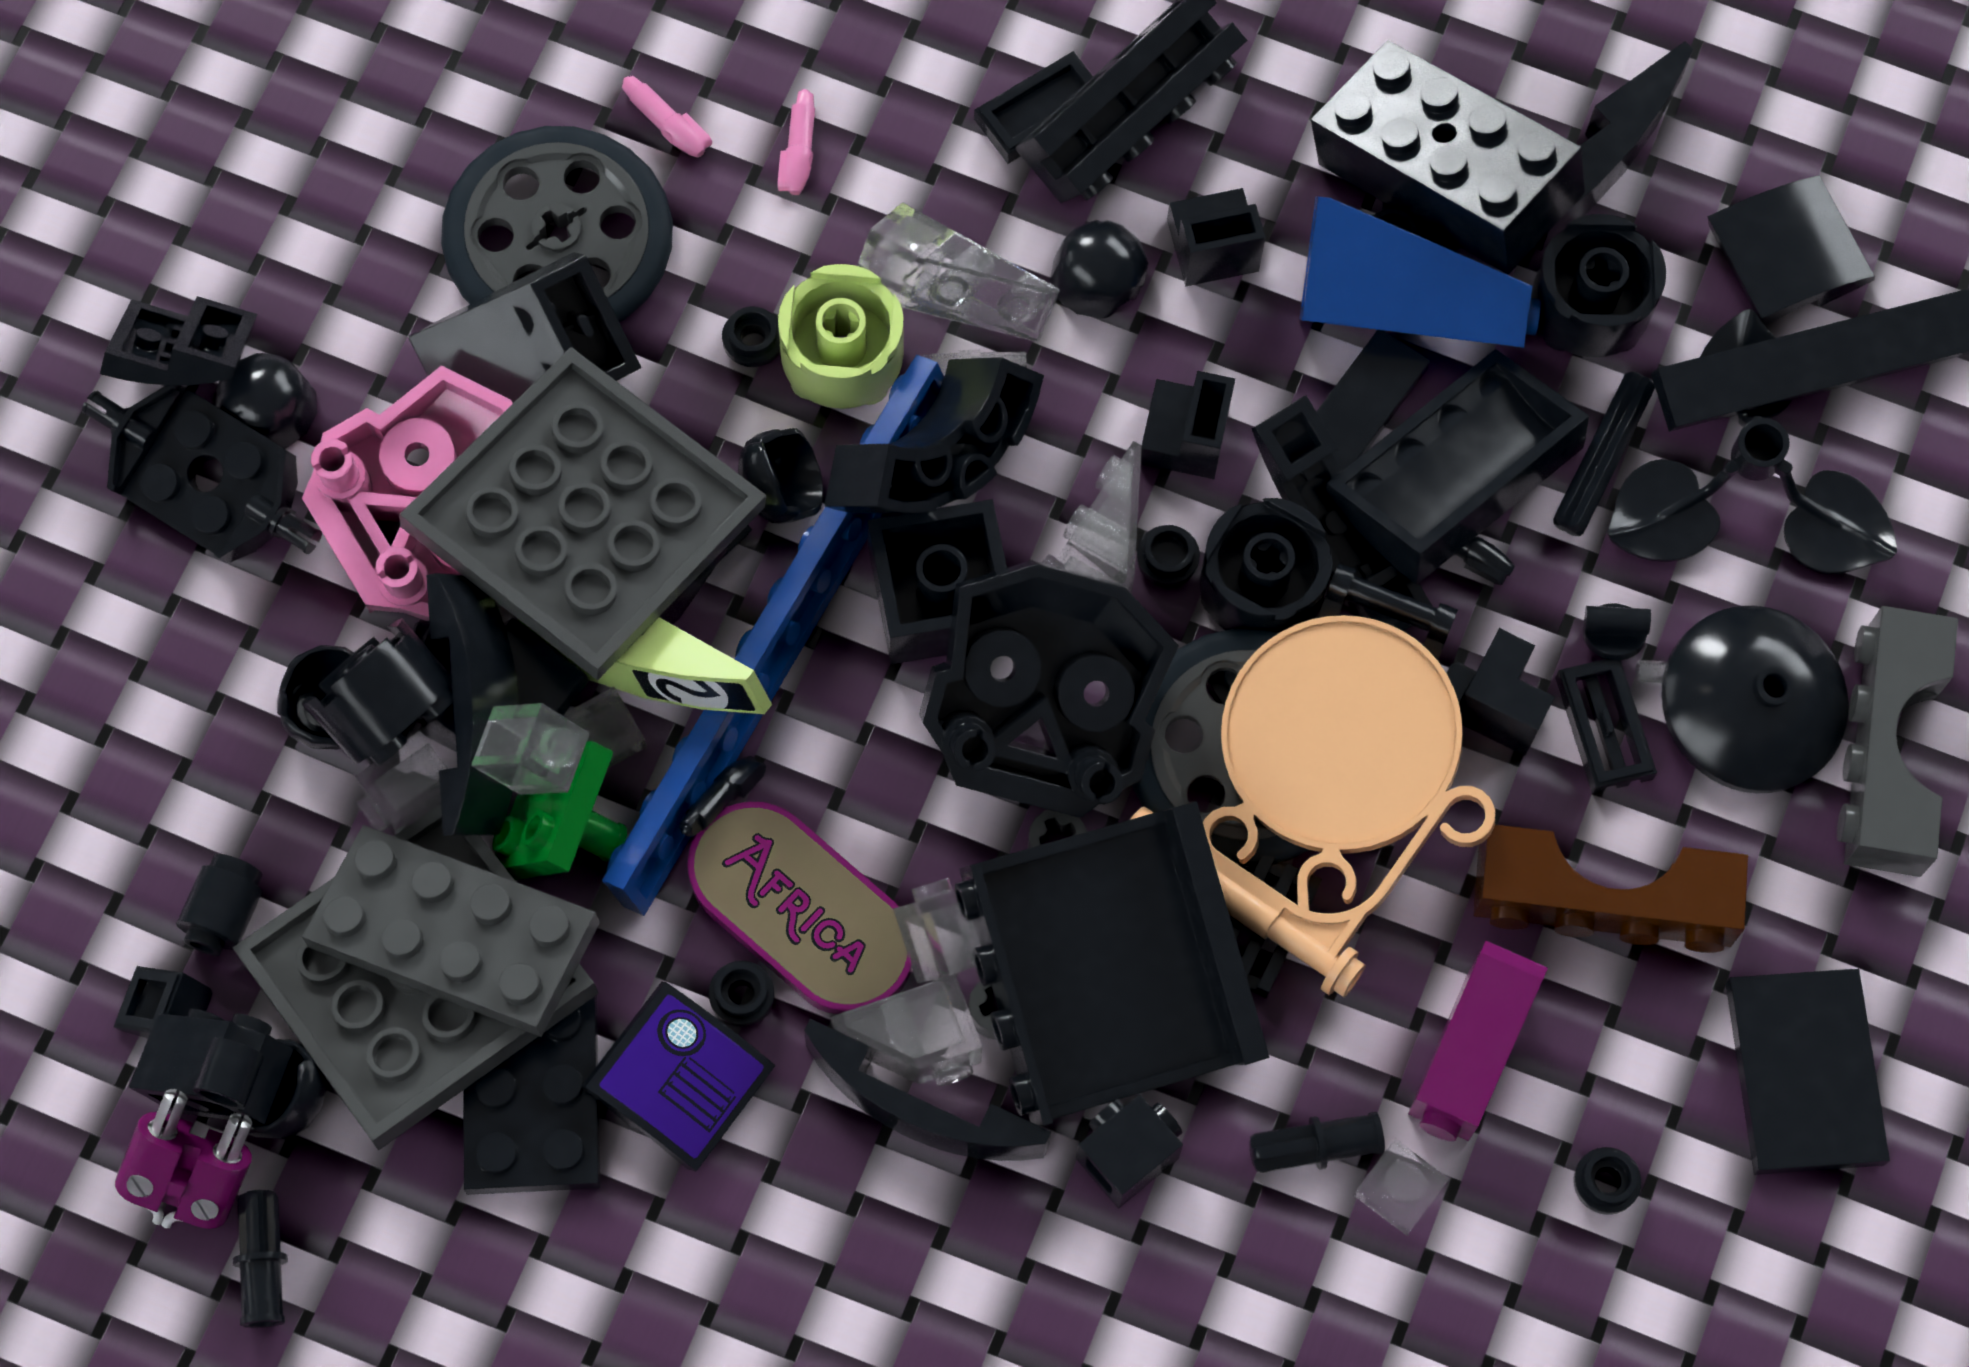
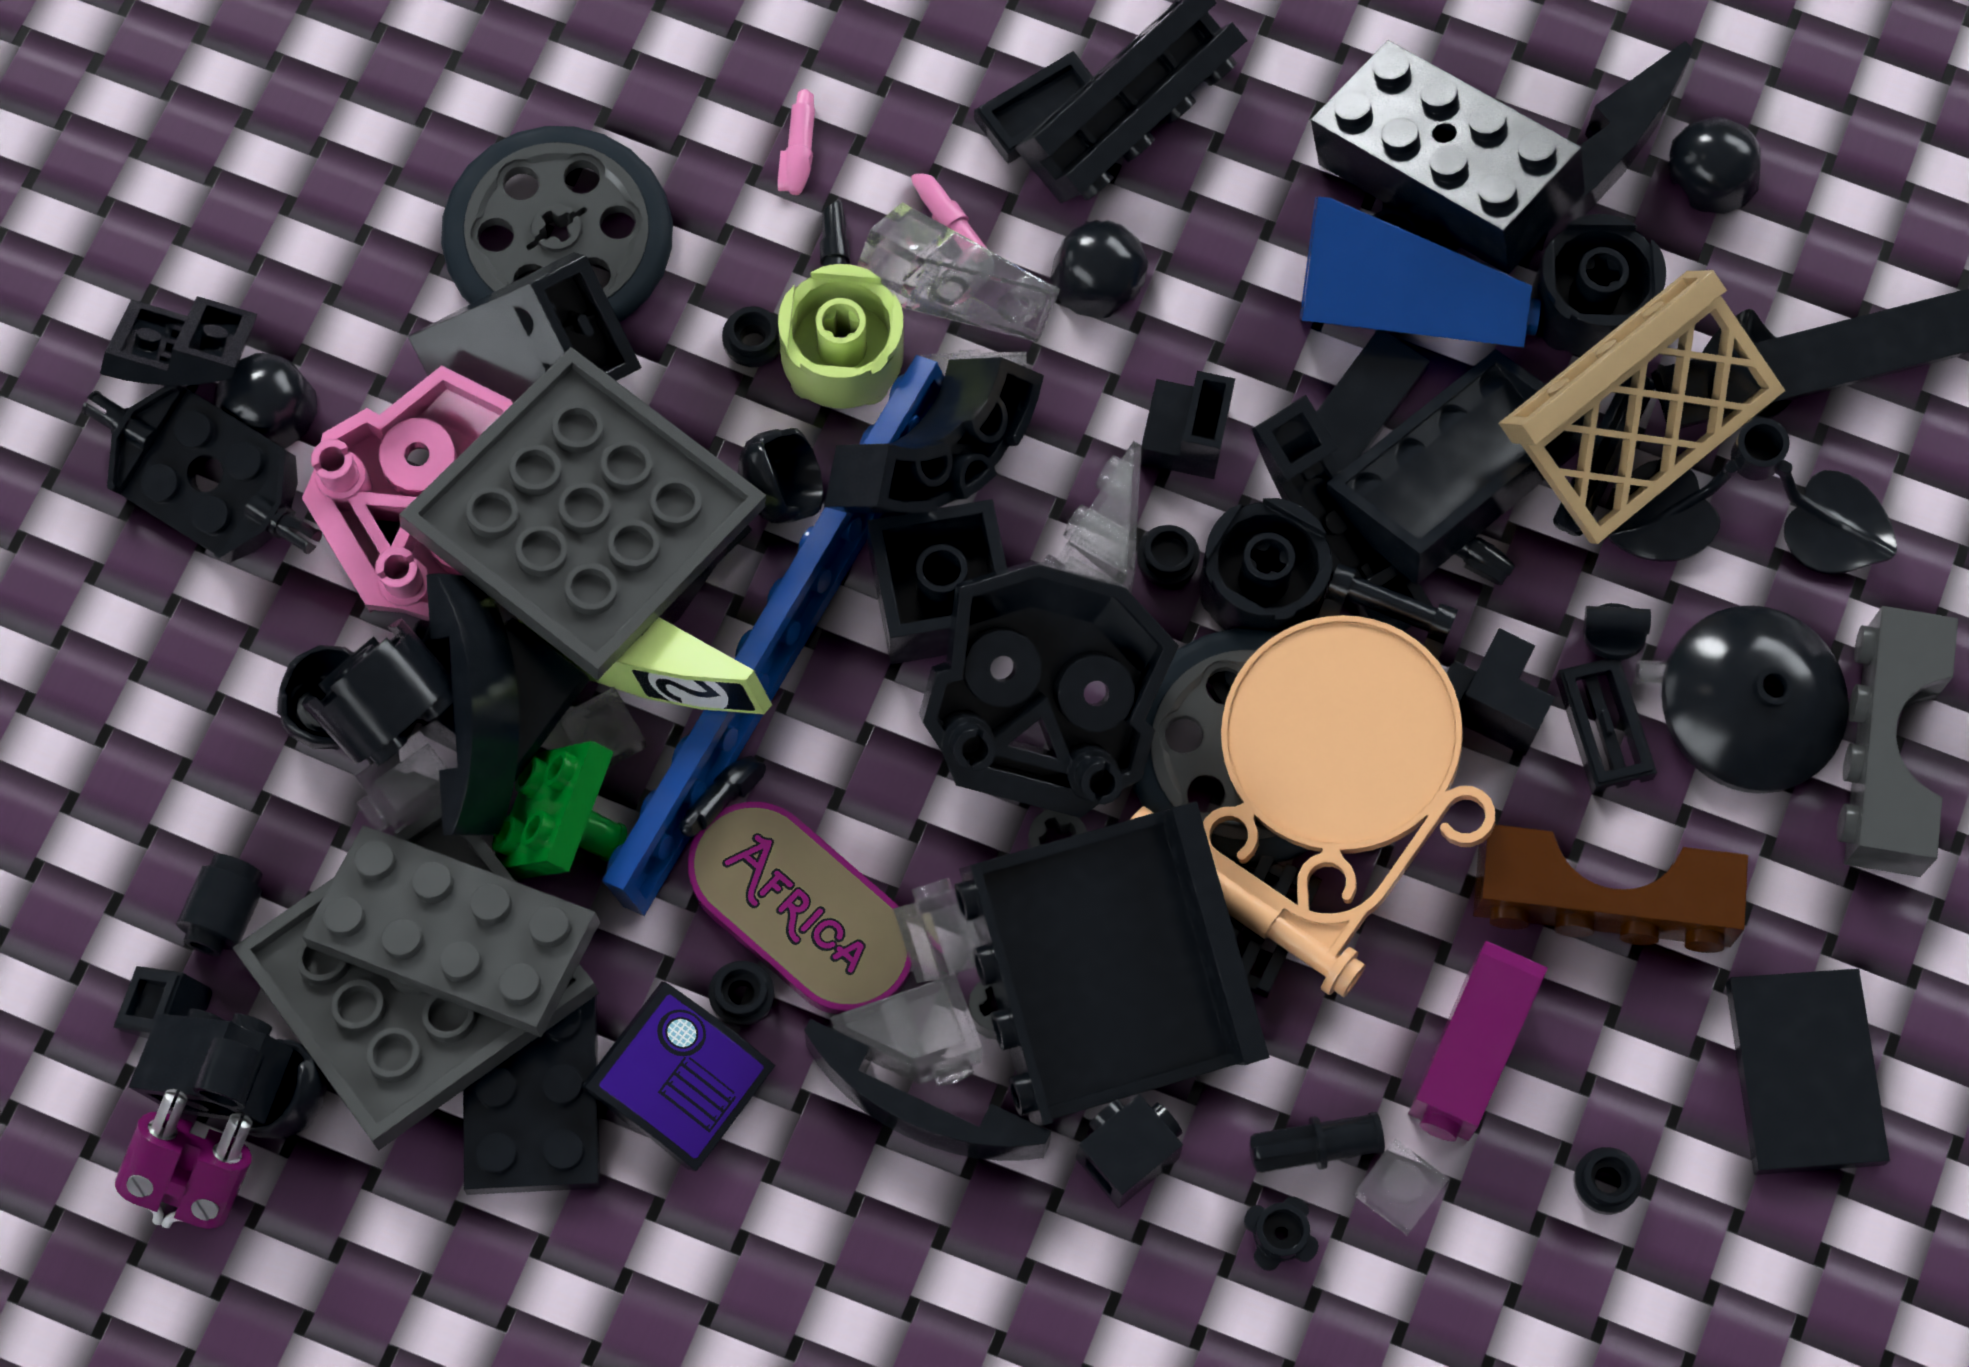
(260, 1259): black axle -> none
(530, 749): clear brick -> none
(676, 128): bright pink piece -> none
(834, 244): none -> black piece
(942, 207): none -> bright pink piece
(1216, 236): black piece -> none
(1287, 1215): none -> black plate
(1612, 362): none -> tan fence
(1716, 164): none -> black hair
(1790, 248): black slope -> none

